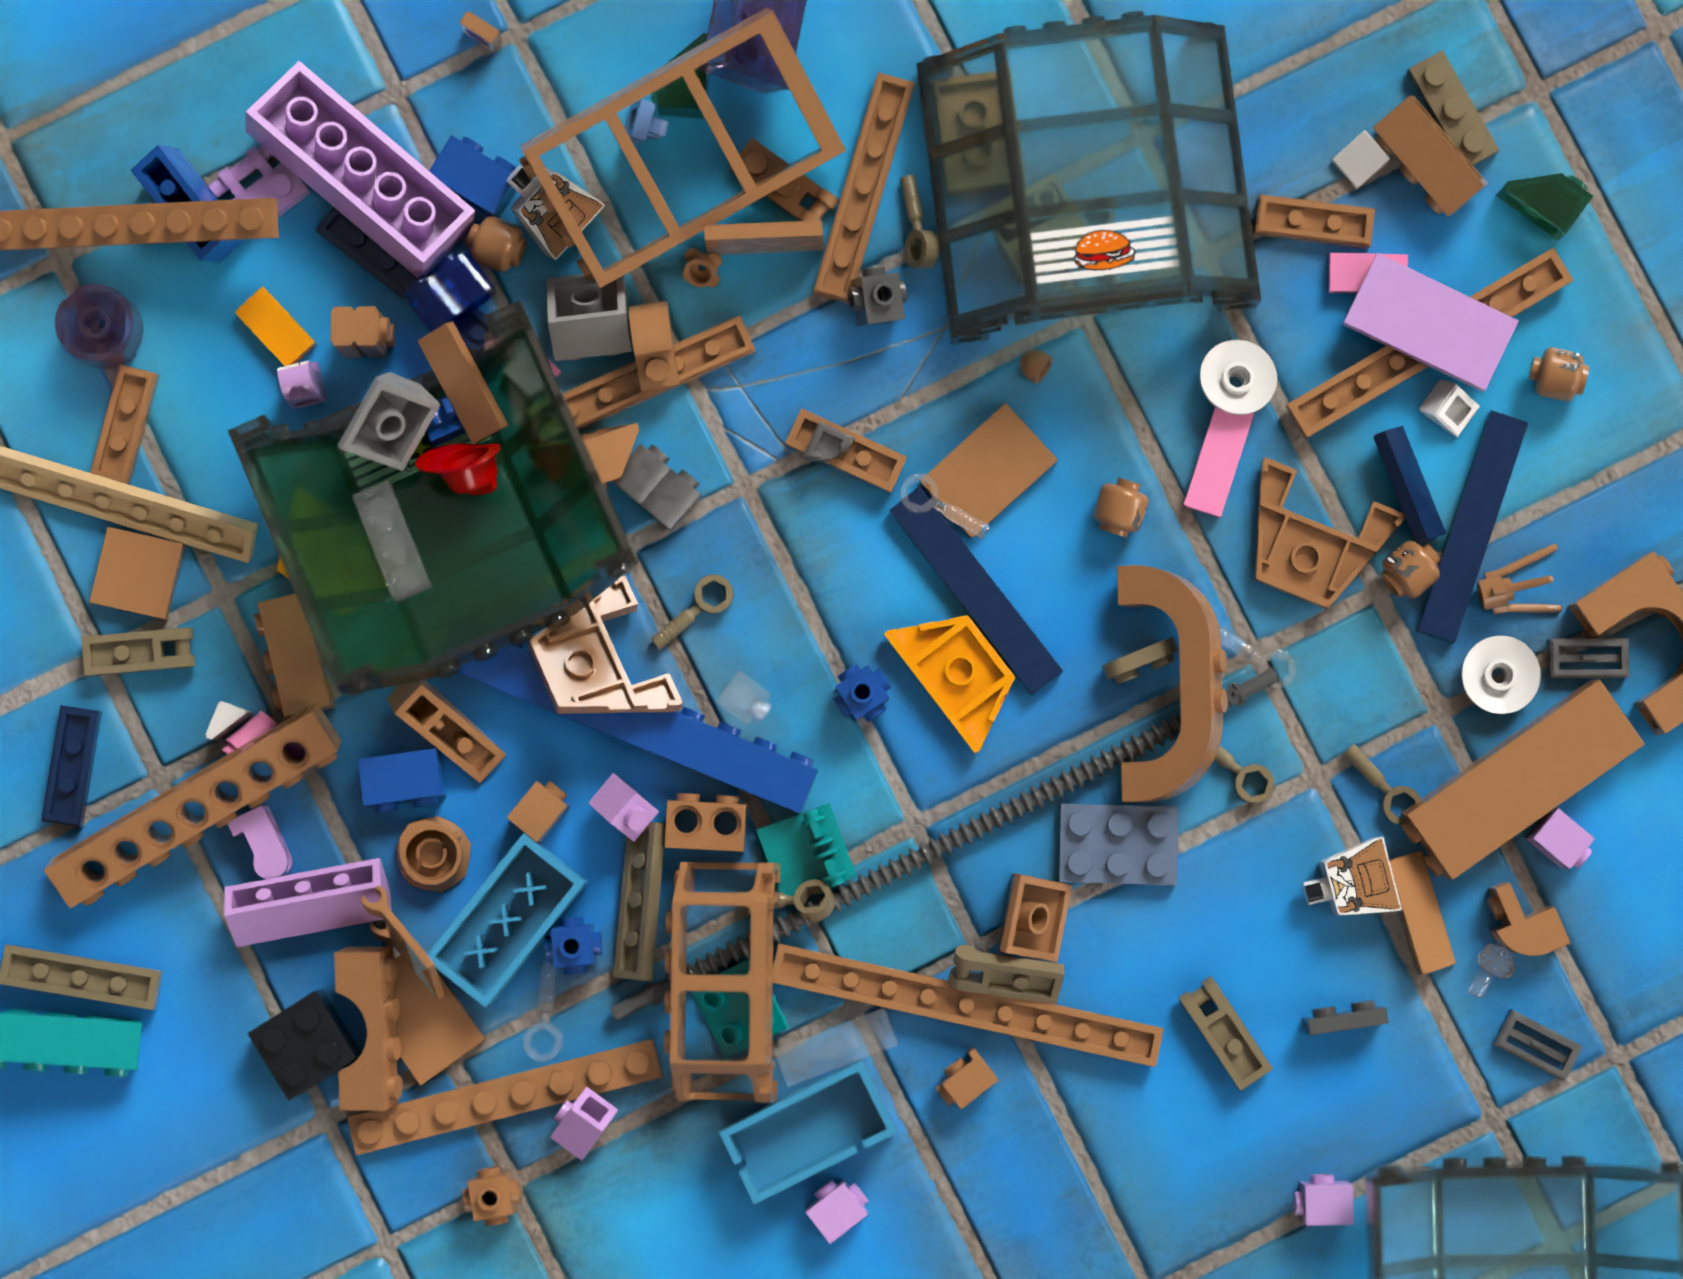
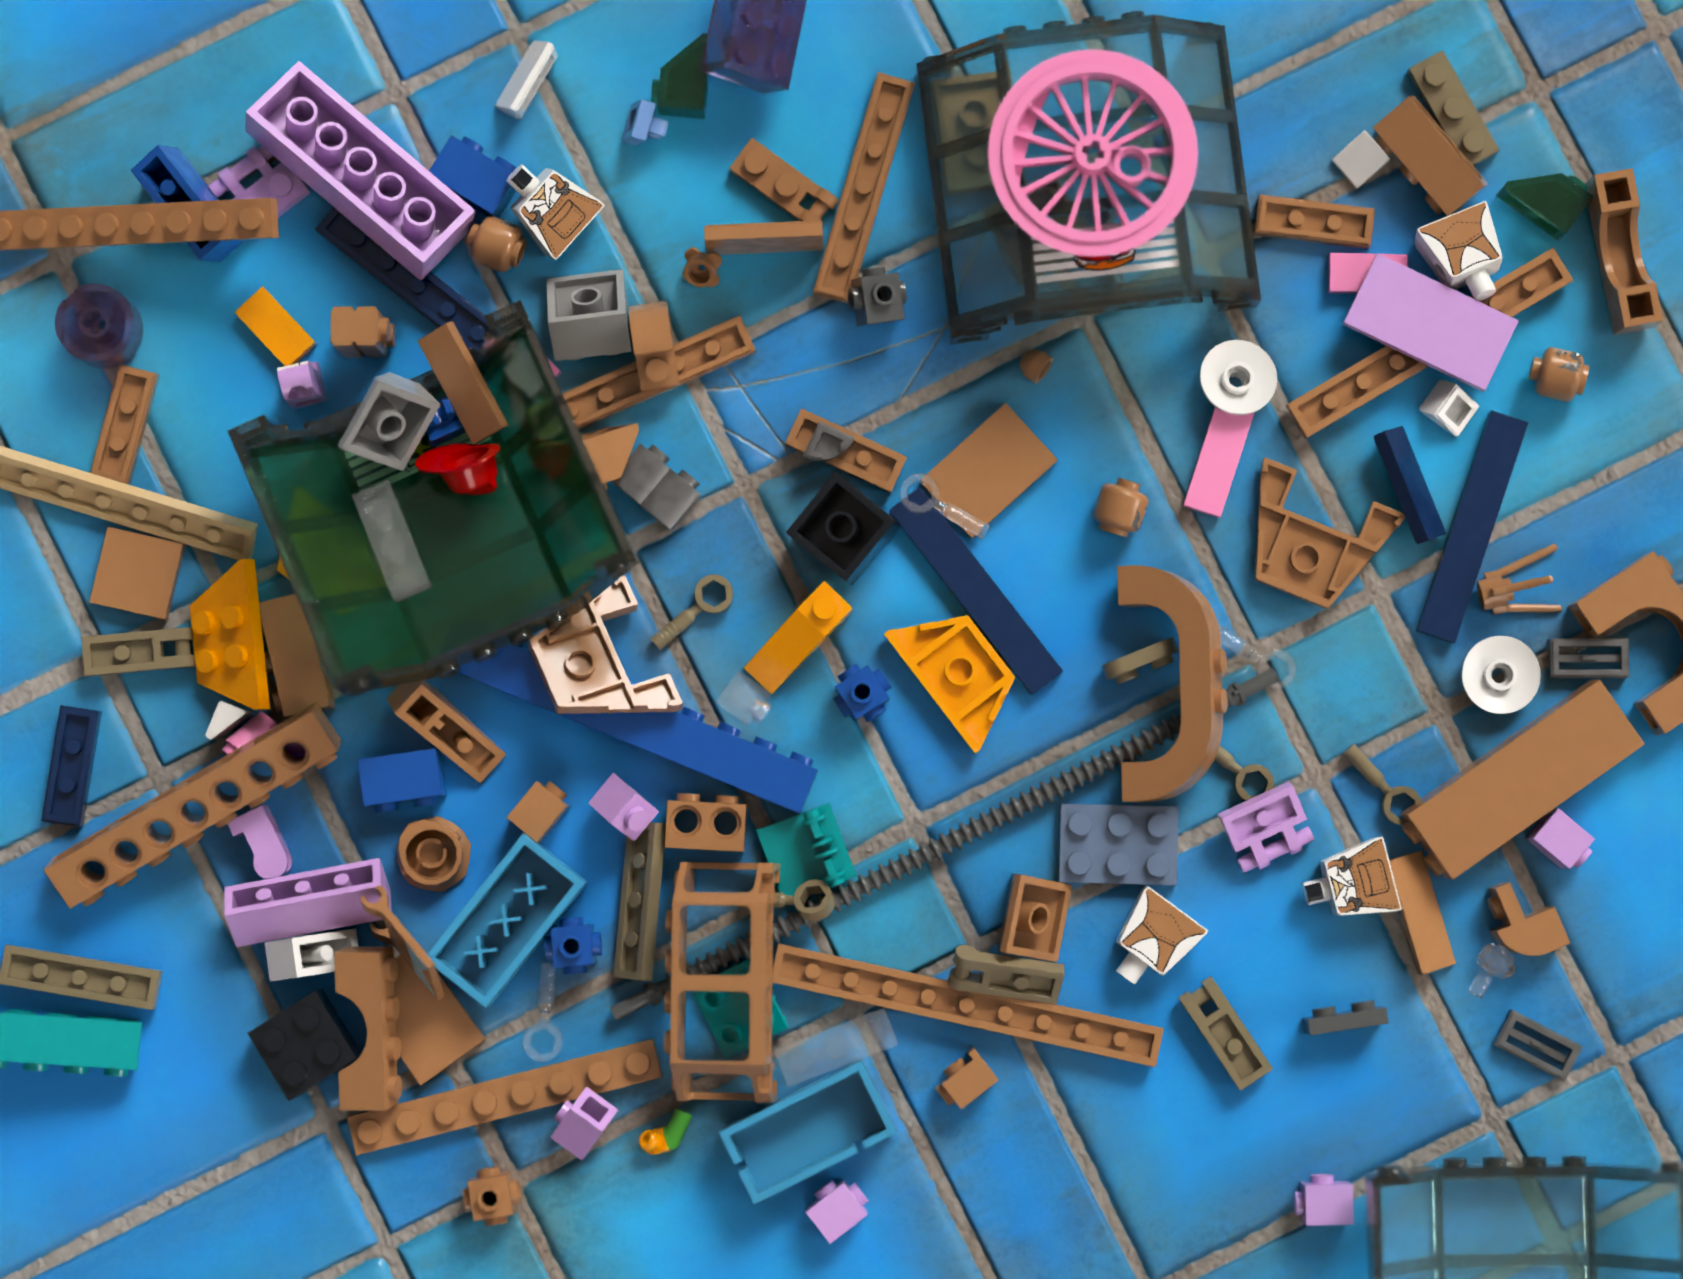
(230, 637): none -> light orange wing
(306, 954): none -> white slope
(449, 293): clear blue brick -> none
(481, 31): medium nougat tile -> none
(527, 79): none -> white slope
(667, 1137): none -> arm
(798, 637): none -> light orange slope
(800, 87): medium nougat window -> none
(843, 528): none -> black brick
(918, 236): dark tan piece -> none
(1013, 133): none -> bright pink piece
(1155, 936): none -> torso
(1262, 818): none -> lavender plate
(1410, 569): medium nougat head -> none
(1462, 250): none -> torso
(1614, 220): none -> medium nougat arch

